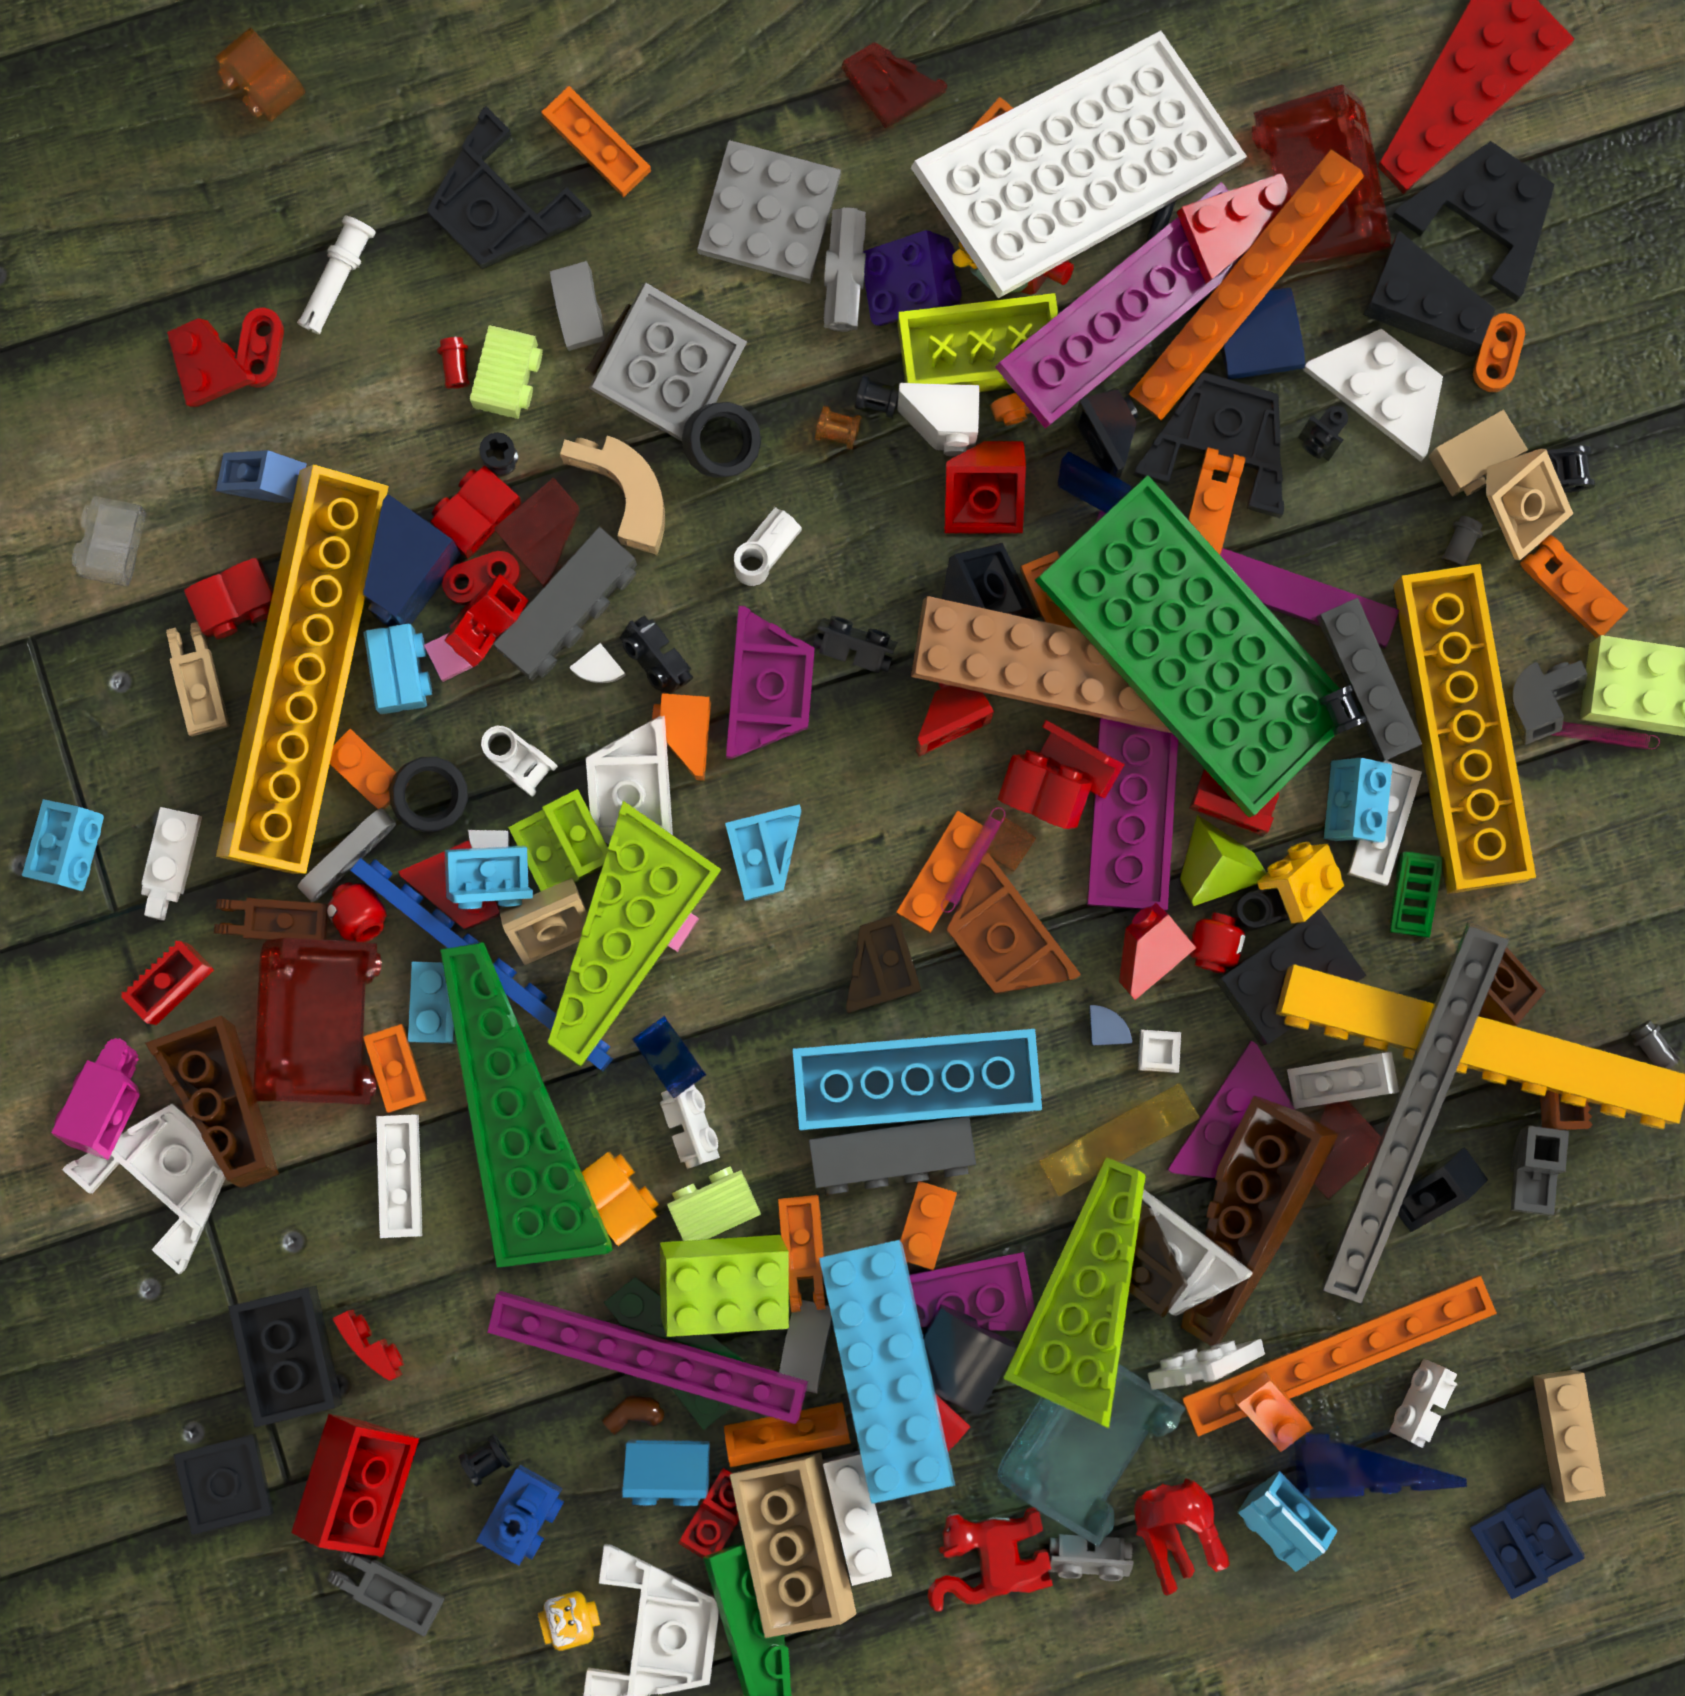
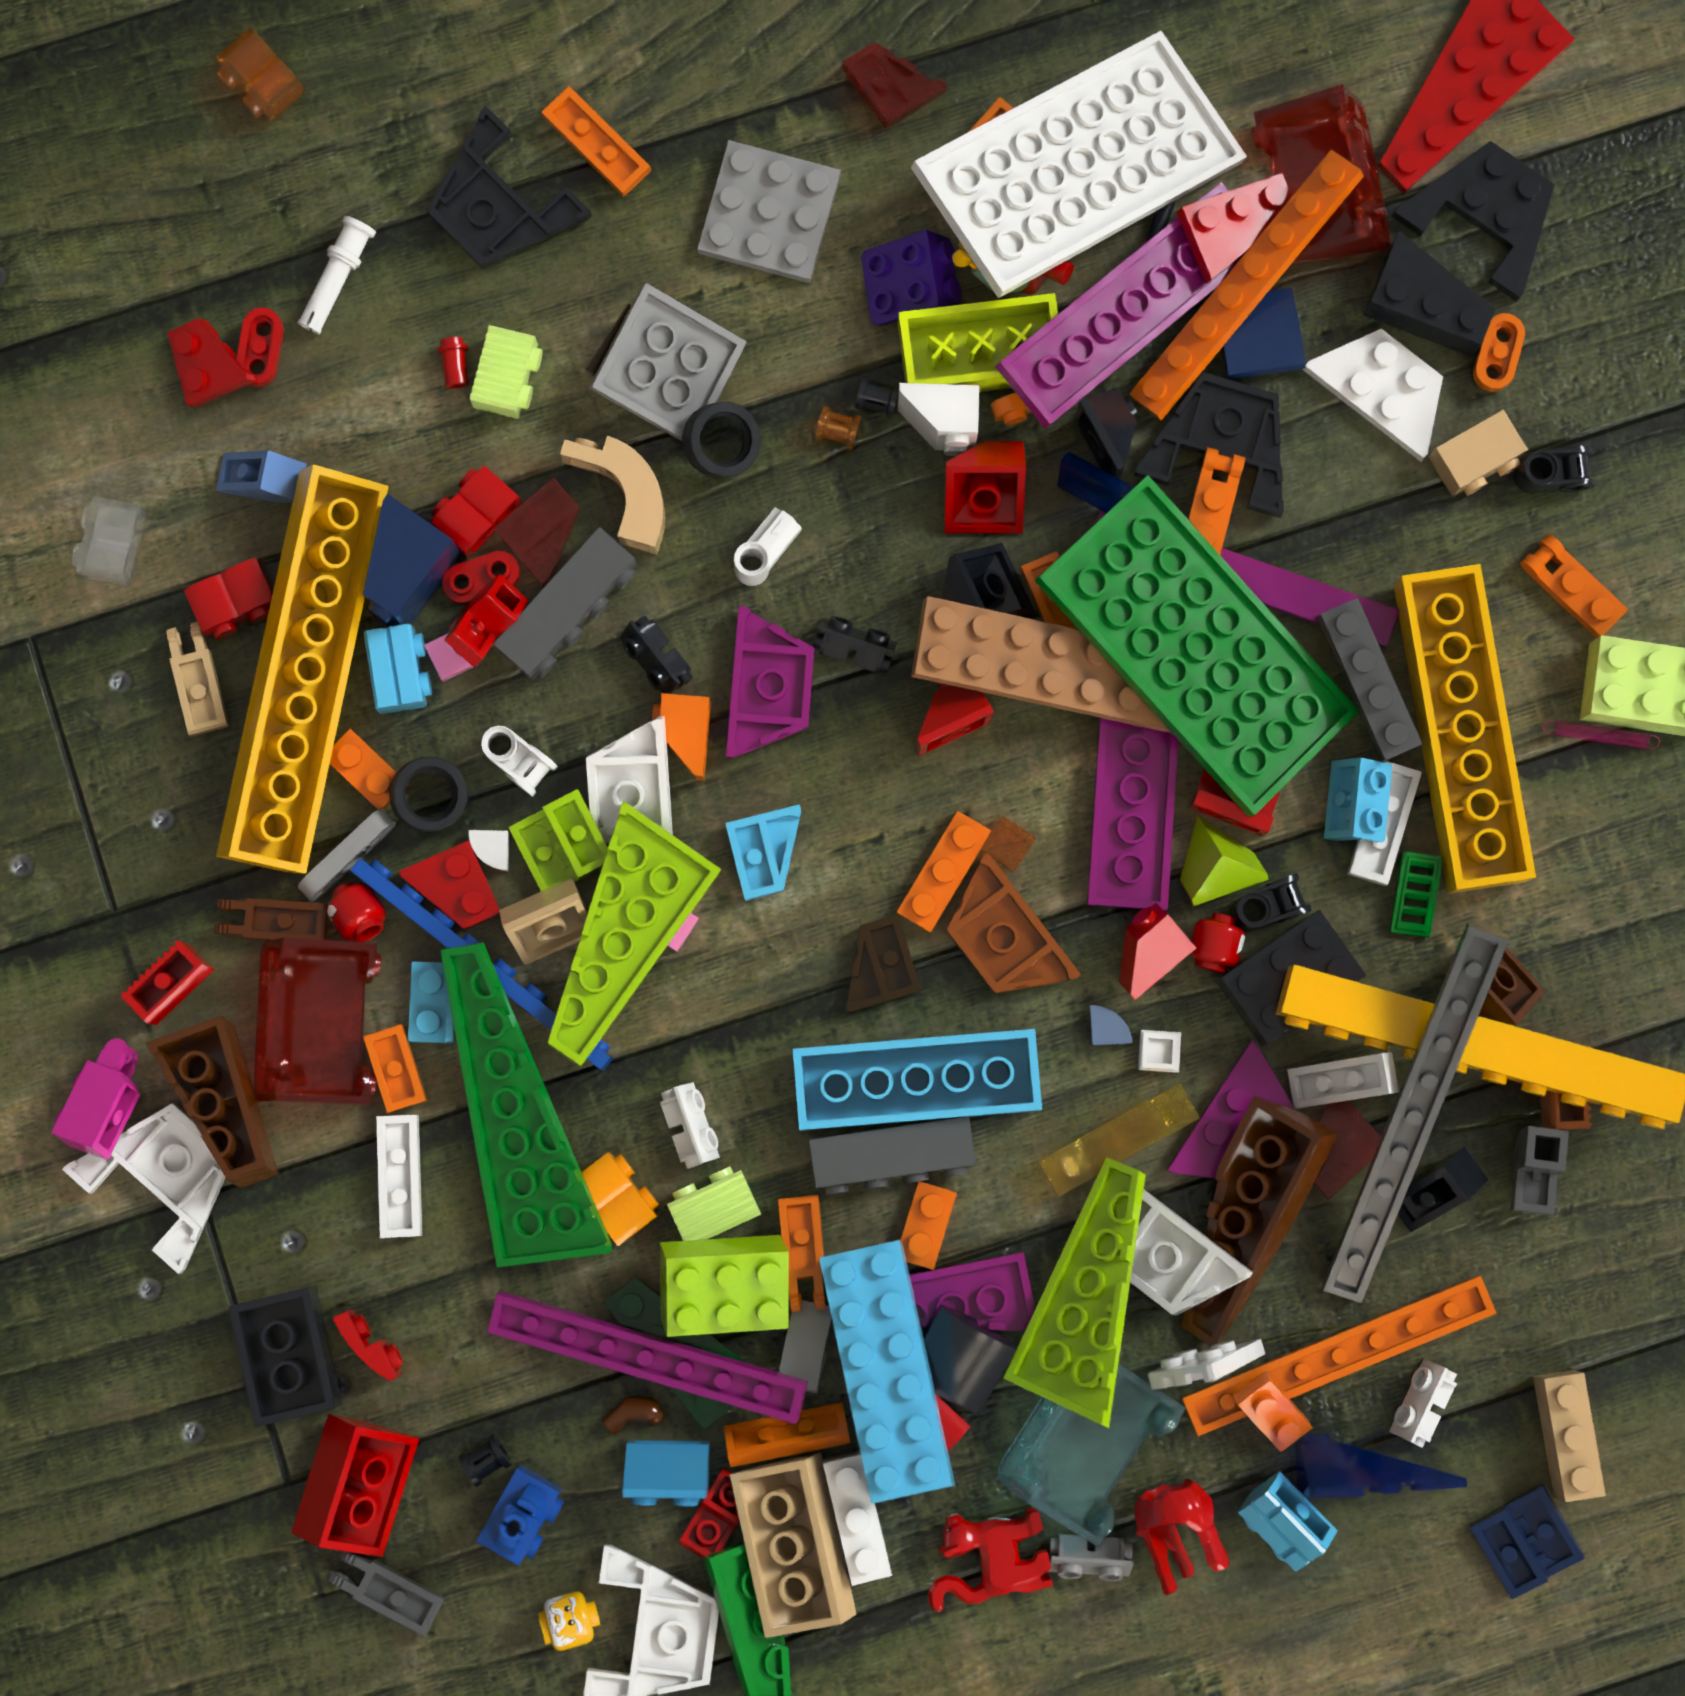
(63, 845): medium azure bracket -> none
(169, 860): white hinge -> none
(223, 1484): black plate -> none
(487, 876): medium azure bracket -> none
(502, 441): black bush -> none
(577, 306): light grey slope -> none
(597, 666): white tile -> none
(669, 1057): clear blue tile -> none
(844, 269): light grey piece -> none
(976, 863): dark pink piece -> none
(1045, 790): red brick -> none
(1071, 750): red panel -> none
(1155, 1272): dark brown wing -> none
(1304, 879): yellow bracket -> none
(1321, 436): black hinge -> none
(1342, 710): black bush -> none
(1462, 541): dark grey pin -> none
(1526, 500): tan slope -> none
(1535, 697): dark grey brick -> none
(1654, 1045): dark grey pin -> none

